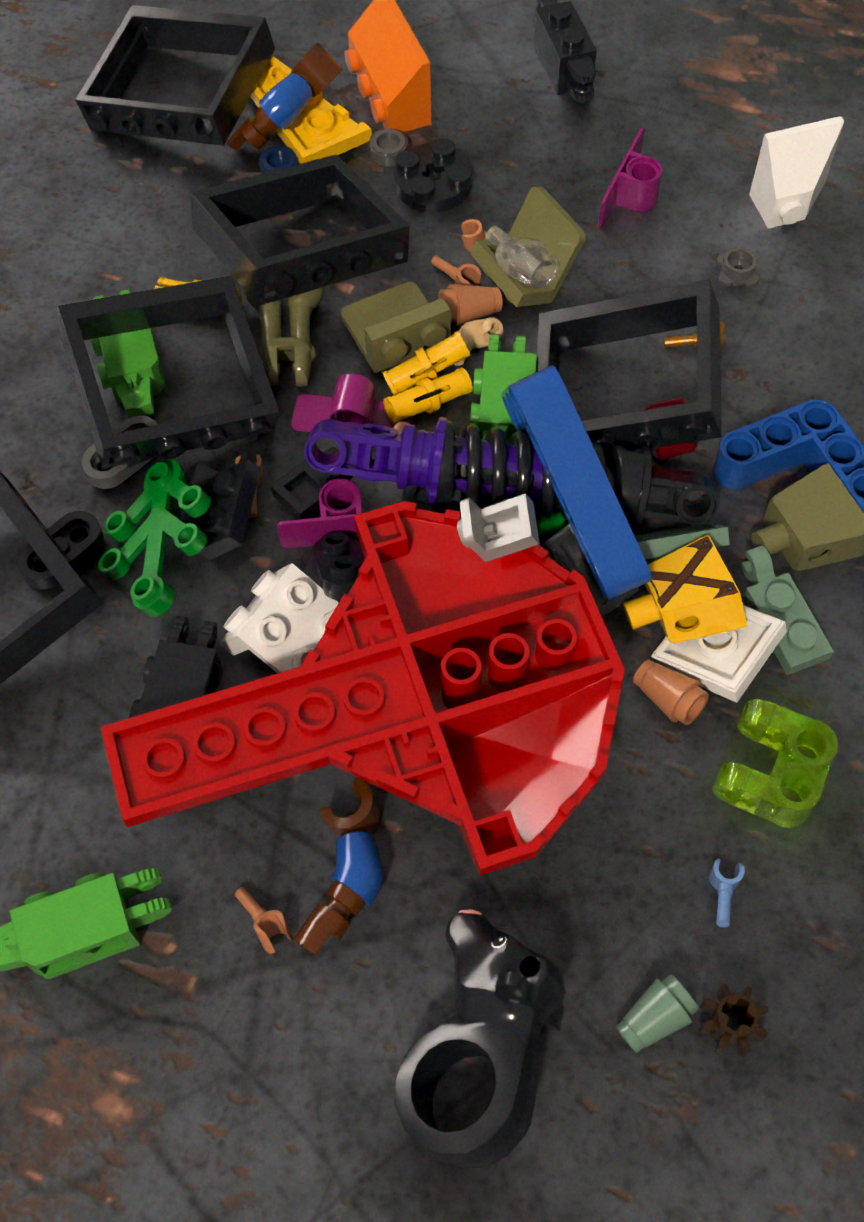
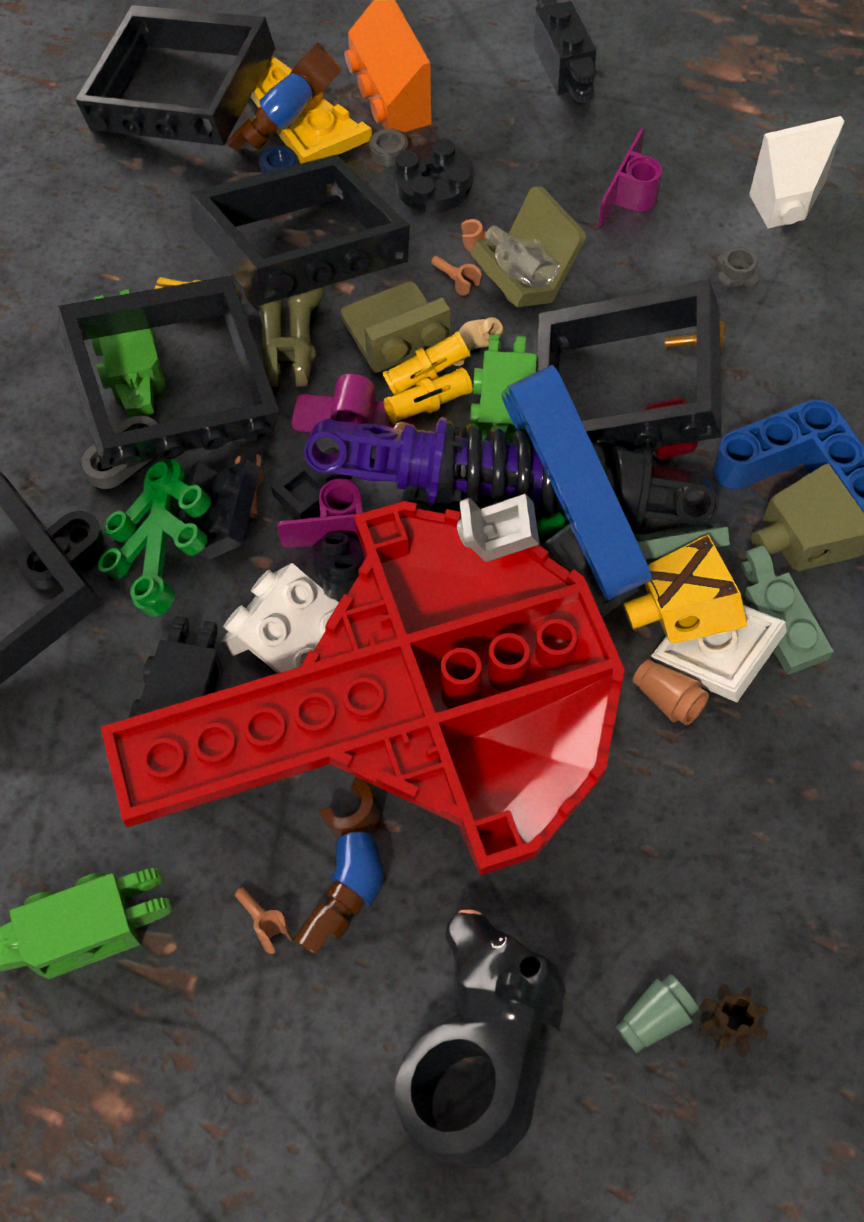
(471, 302): nougat cone -> none
(725, 890): medium blue hand -> none
(762, 793): clear neon green piece -> none

